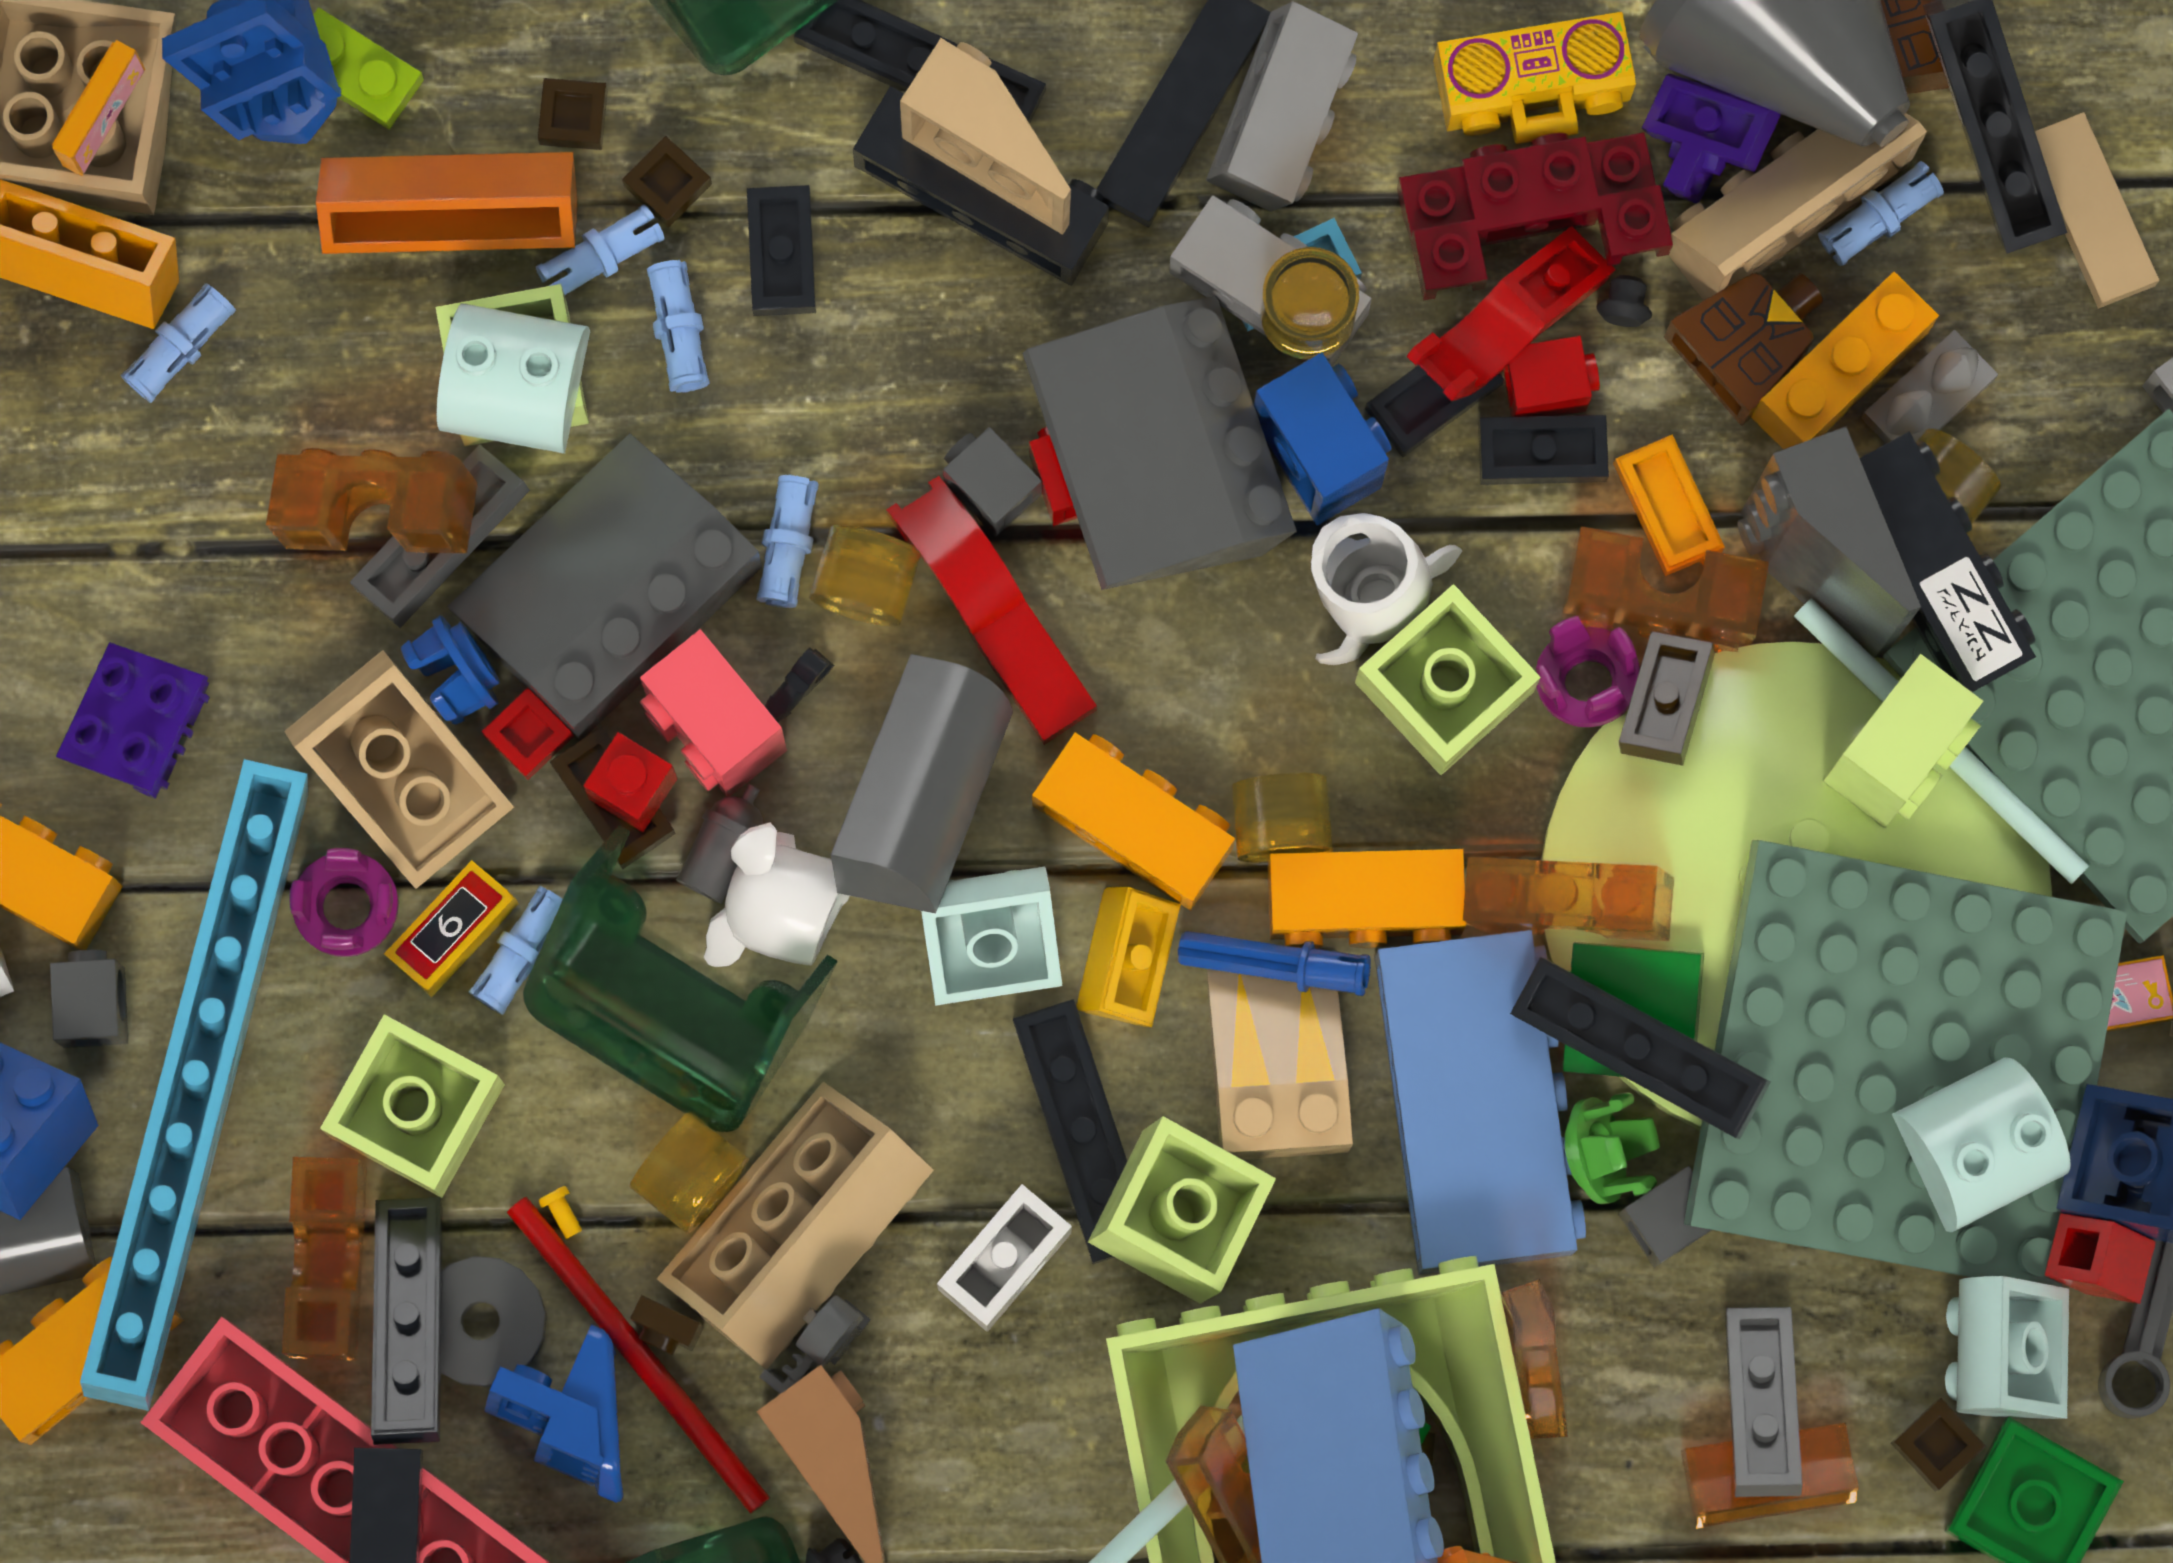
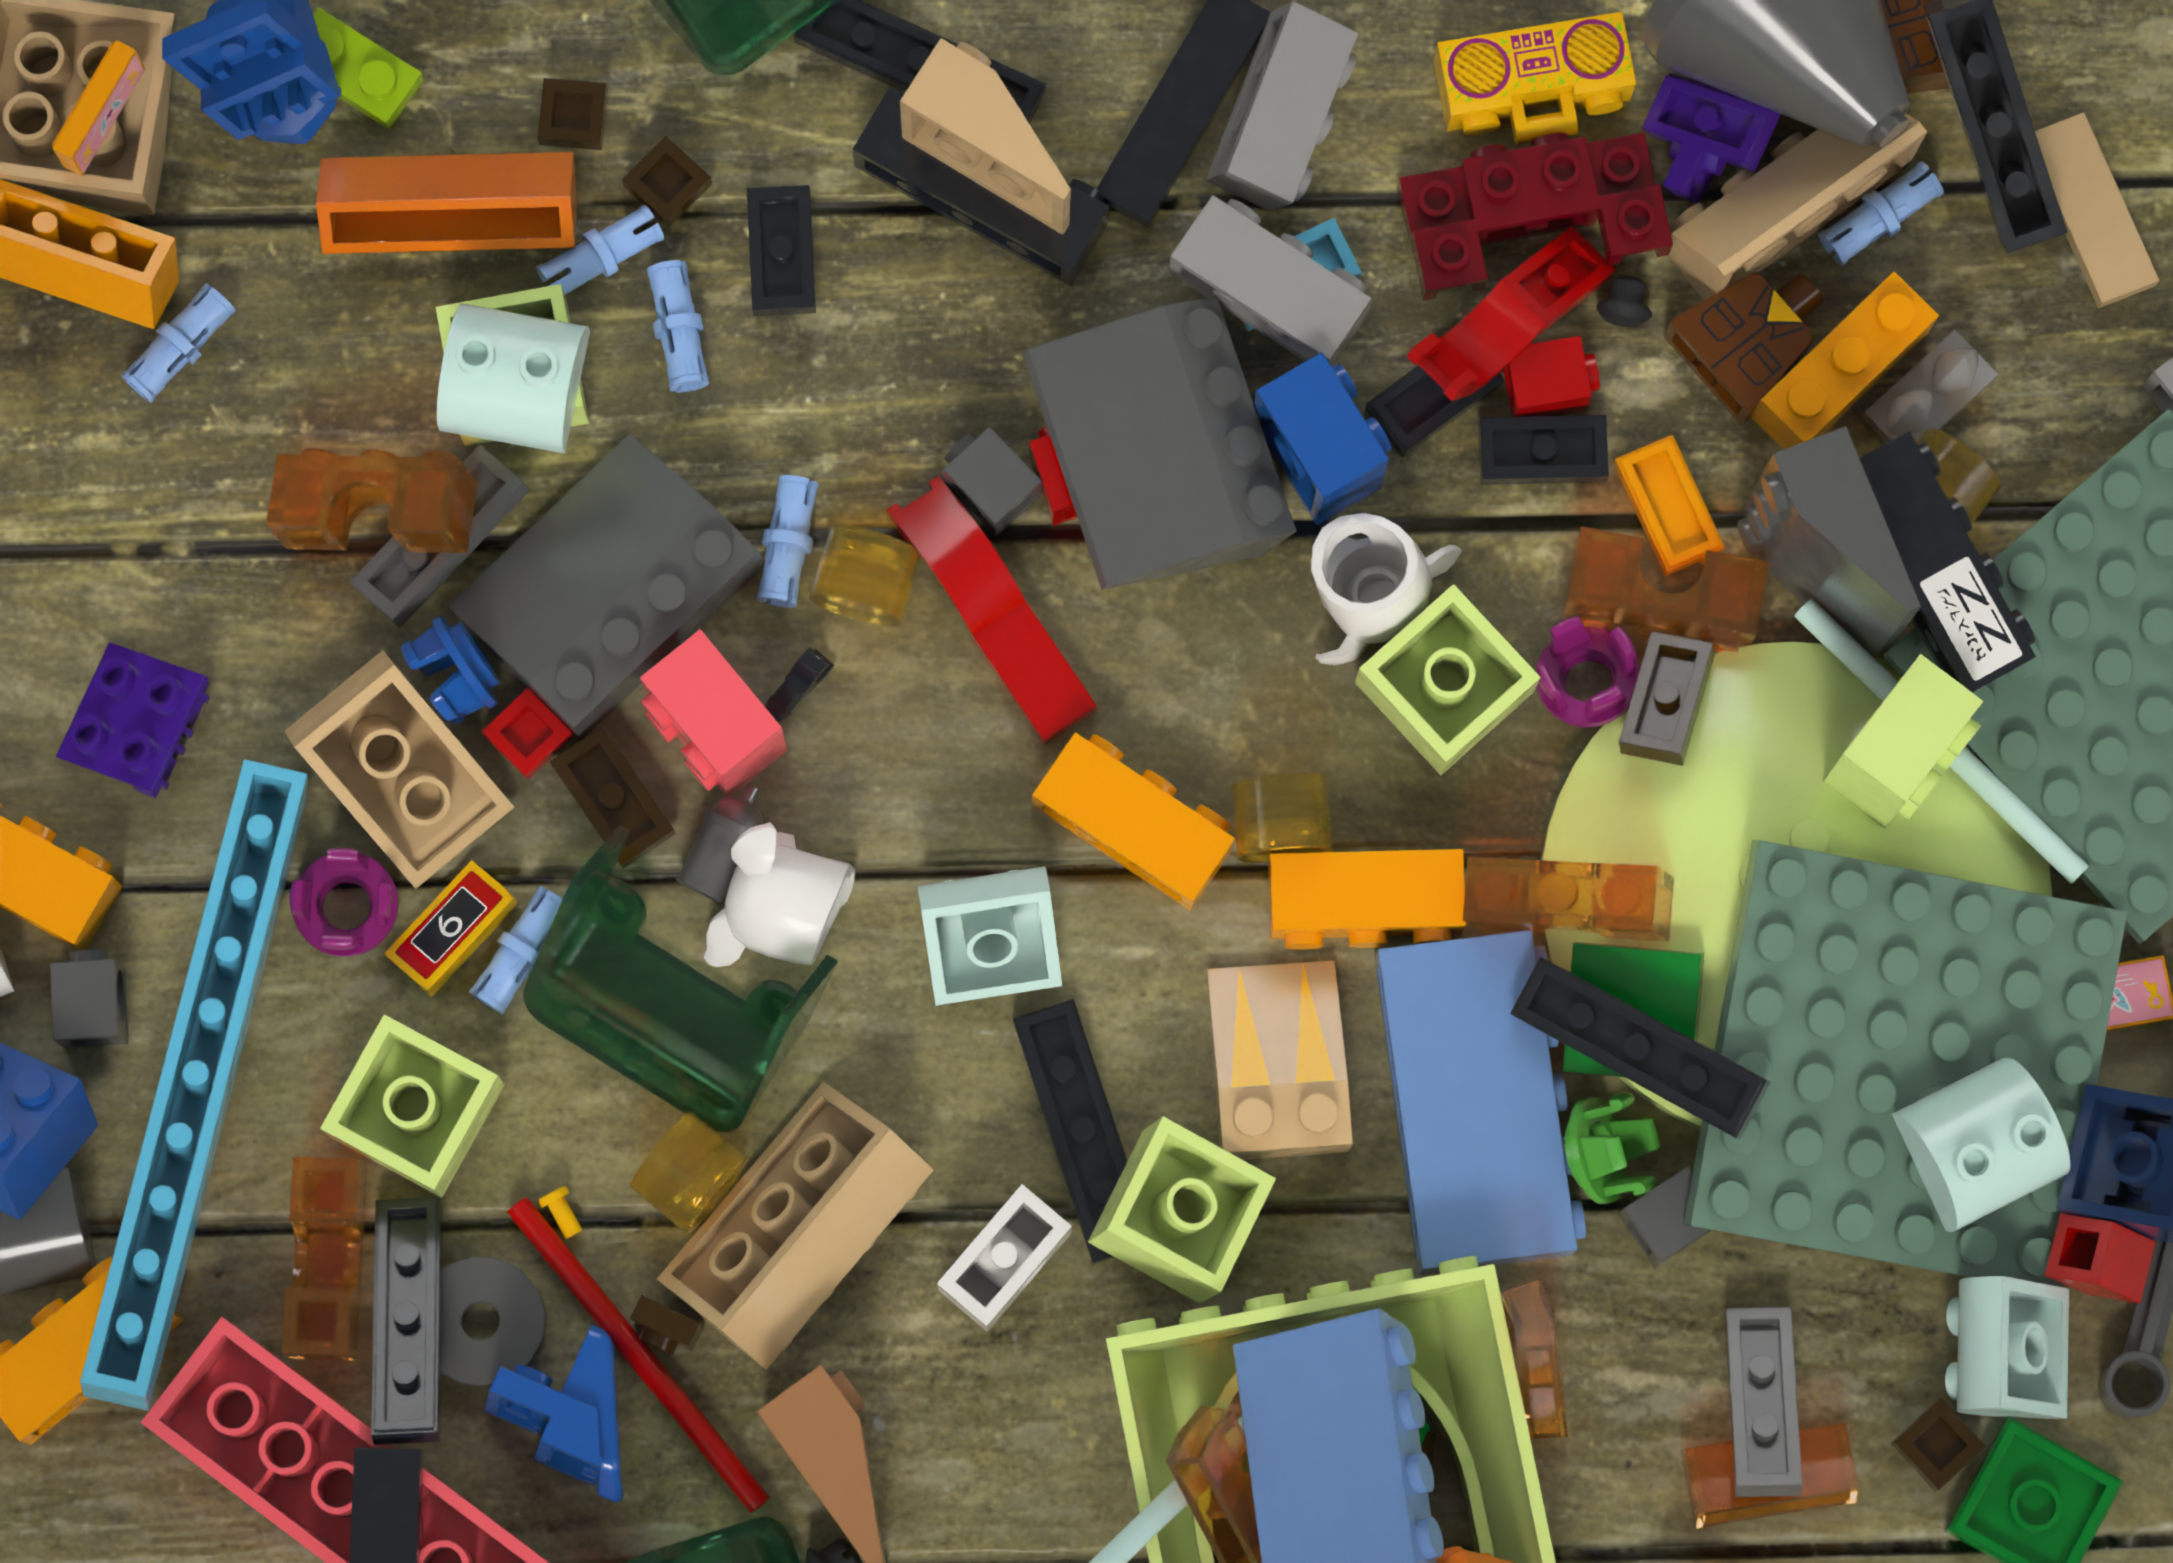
(630, 782): red brick -> none
(822, 1341): dark grey piece -> none
(921, 785): dark grey brick -> none
(1128, 956): yellow slope -> none
(1301, 965): blue axle -> none
(1309, 302): clear yellow piece -> none

